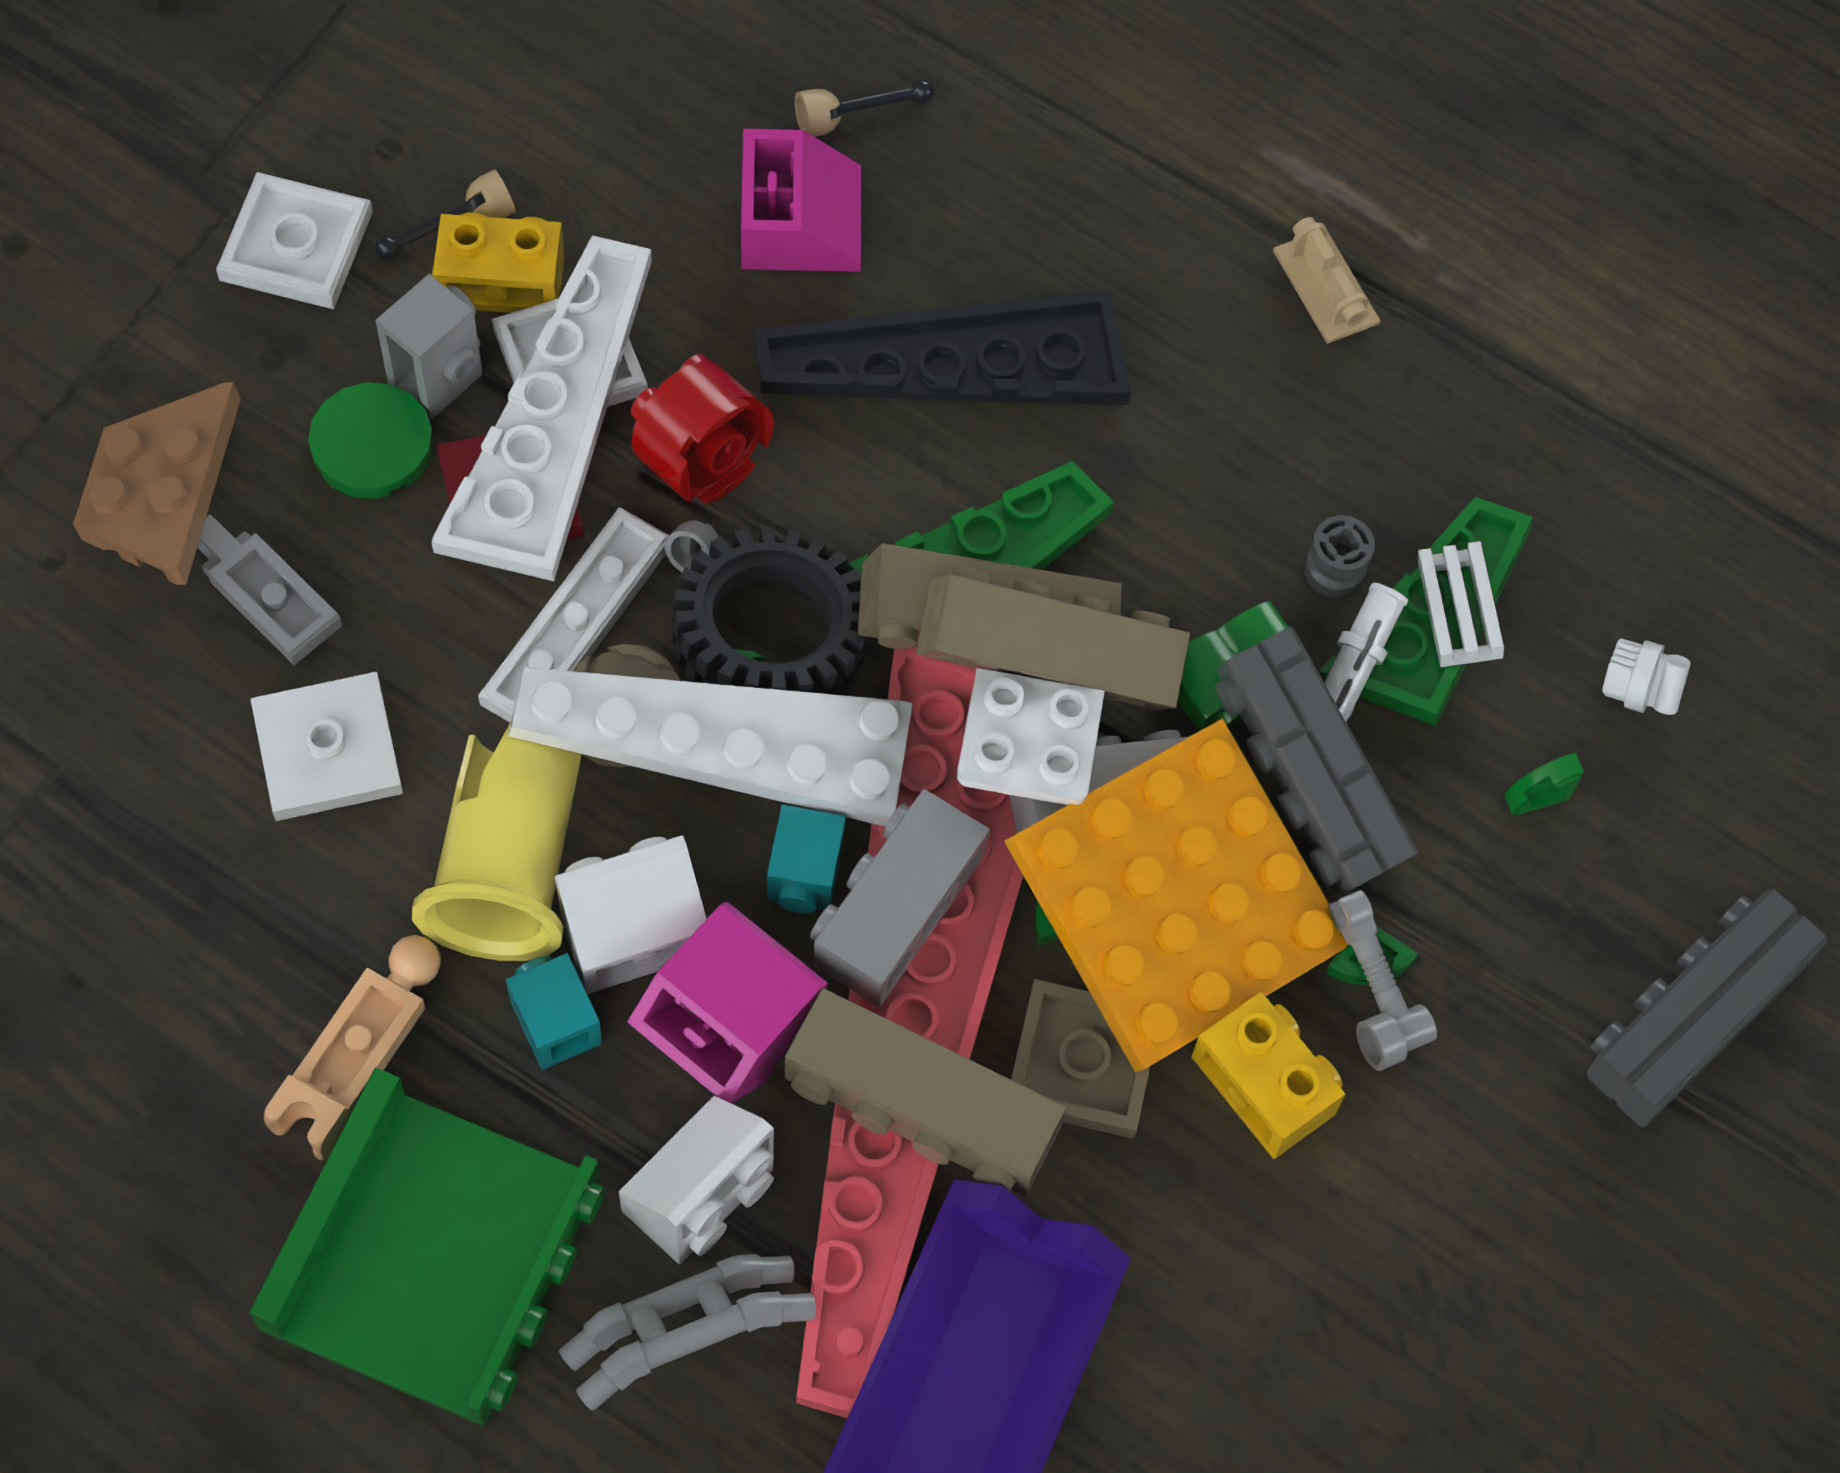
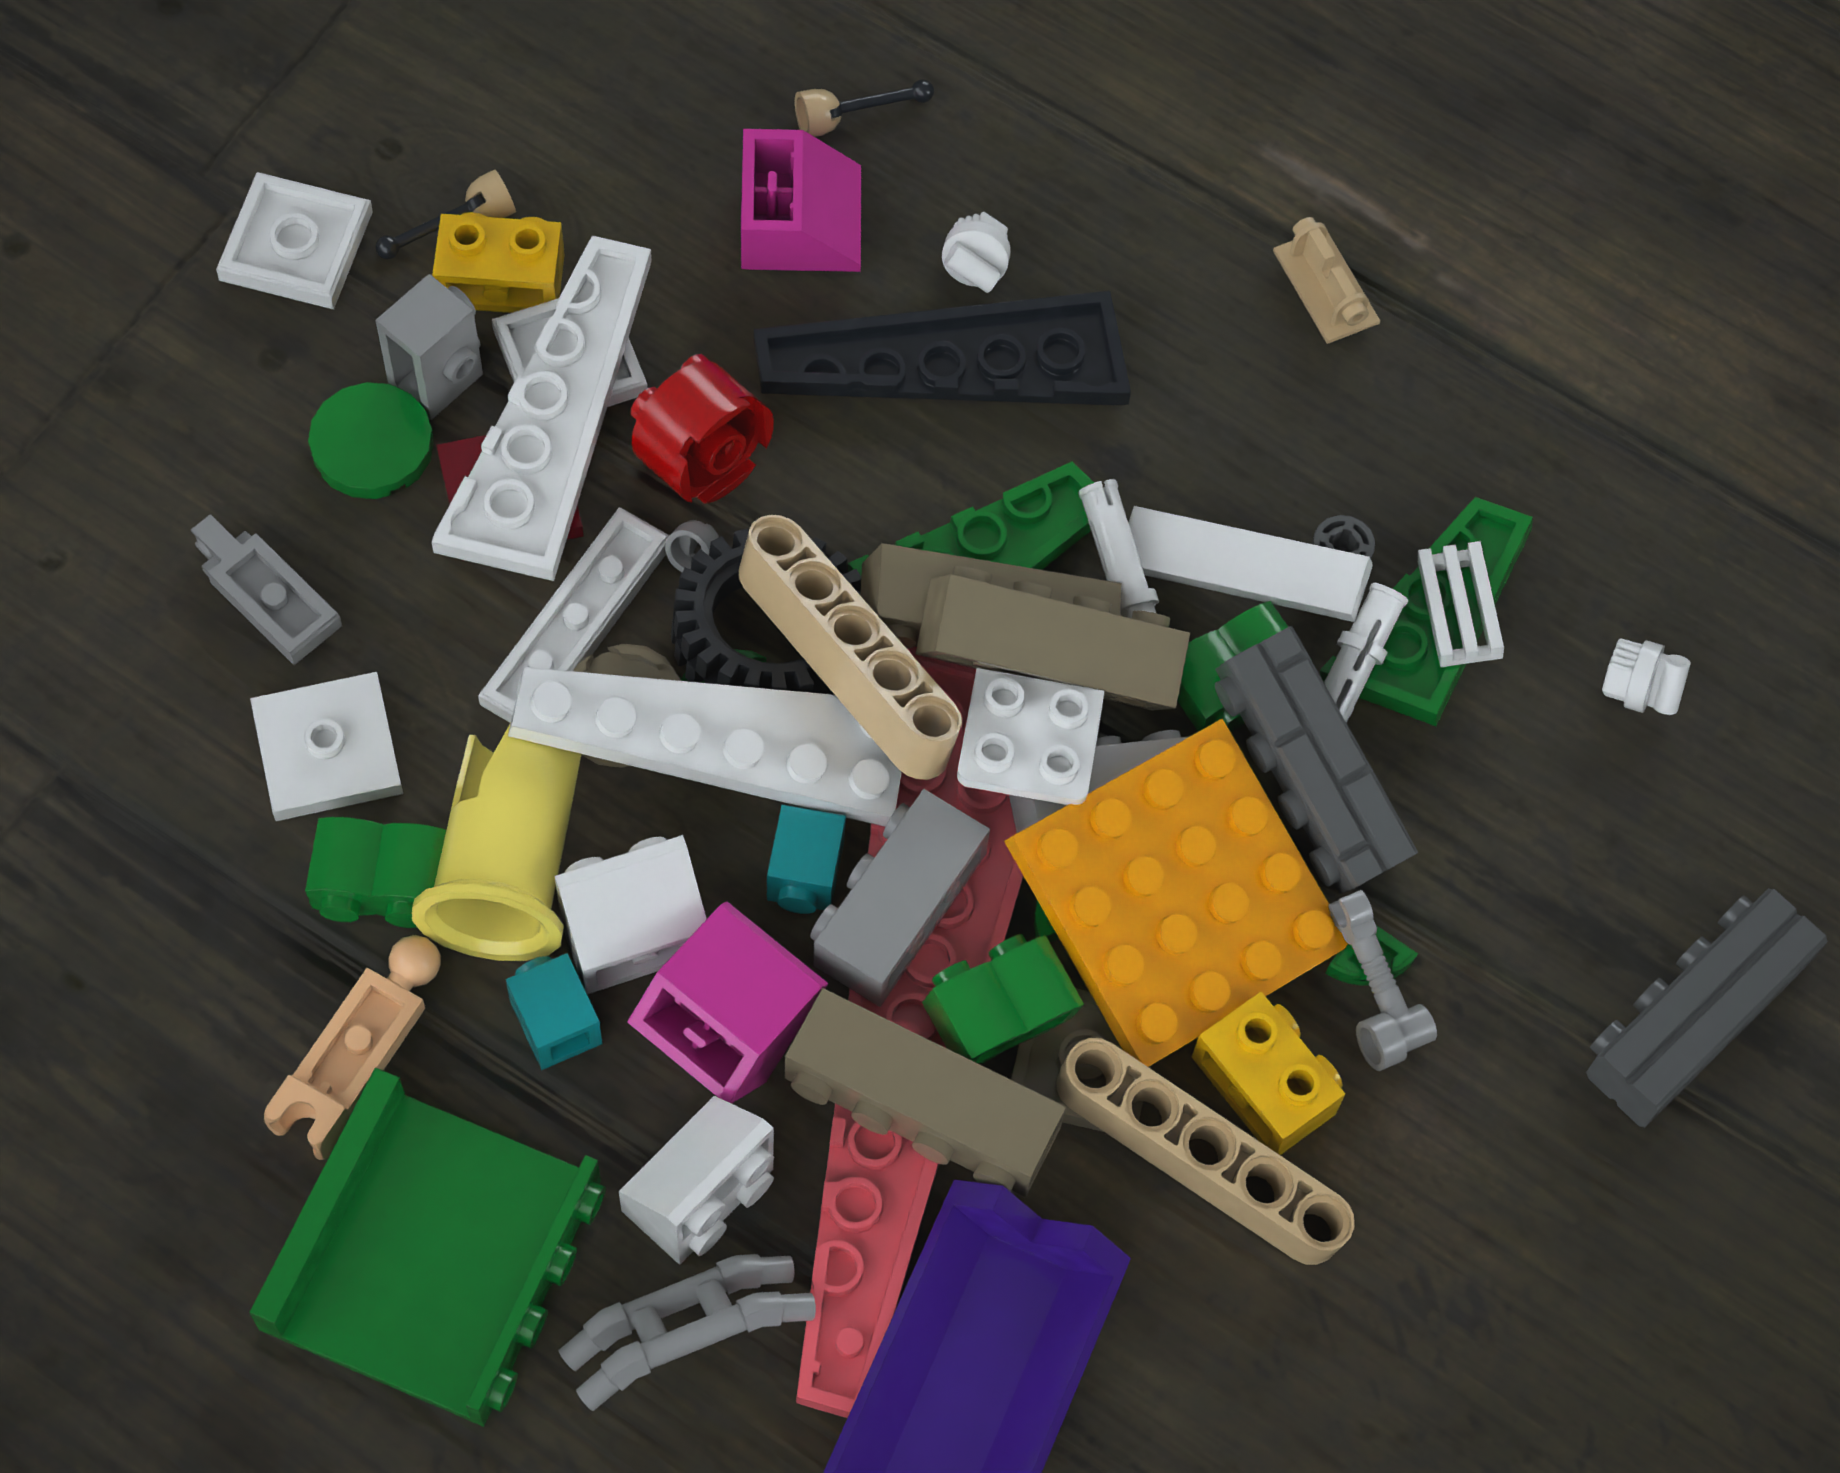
(157, 481): medium nougat wing -> none
(371, 868): none -> green brick
(849, 647): none -> tan beam
(977, 251): none -> white piece
(1002, 1000): none -> green brick
(1117, 546): none -> white pin
(1237, 1151): none -> tan beam
(1250, 564): none -> white tile
(1545, 785): green tile -> none

